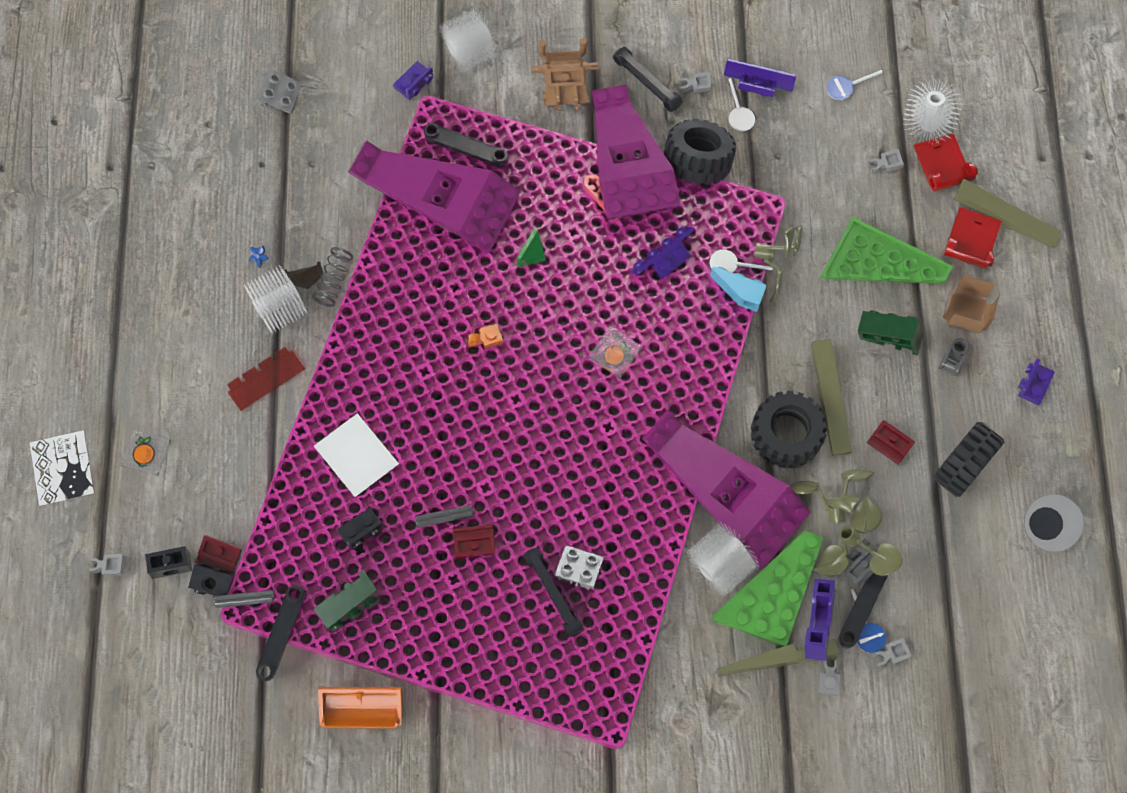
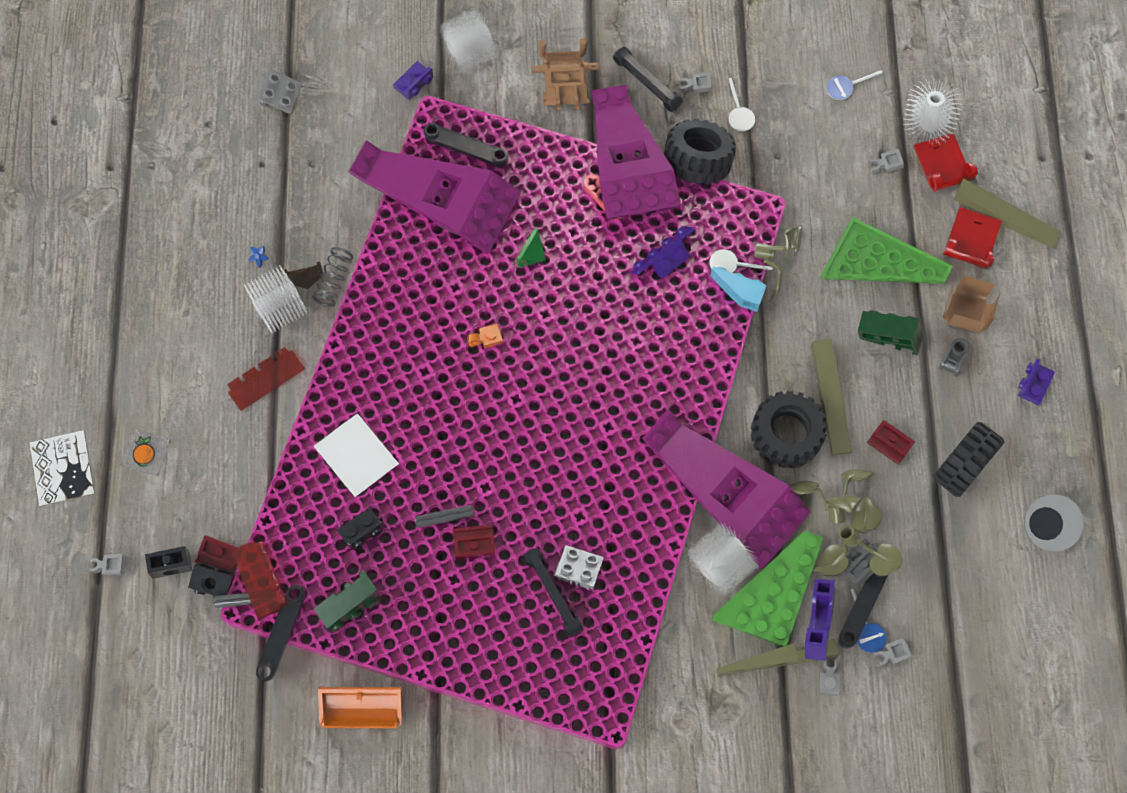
(259, 578): none -> clear red windscreen
(615, 352): clear tile -> none
(759, 78): dark purple bracket -> none

